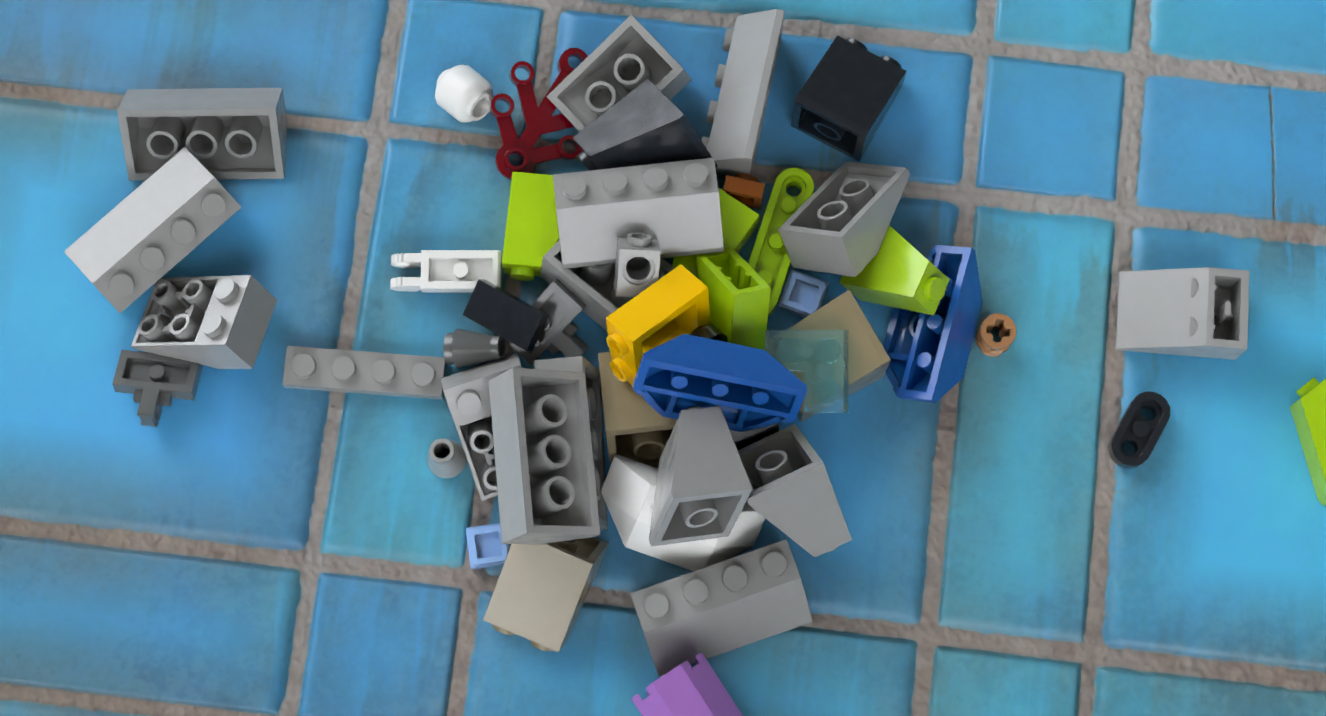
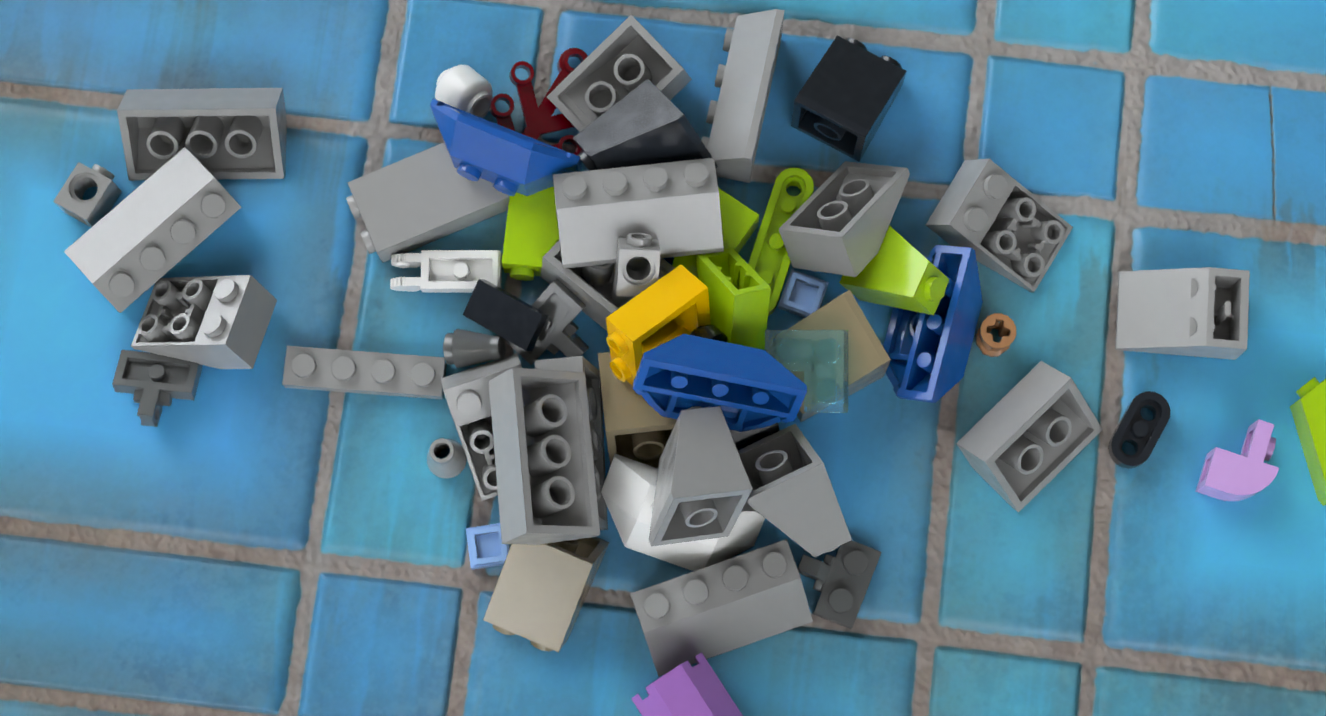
(71, 194): none -> light grey brick
(419, 202): none -> light grey brick
(500, 154): none -> blue wedge
(745, 189): dark orange plate -> none
(841, 581): none -> dark grey hinge
(1000, 222): none -> light grey slope
(1030, 435): none -> light grey slope
(1237, 476): none -> lavender brick

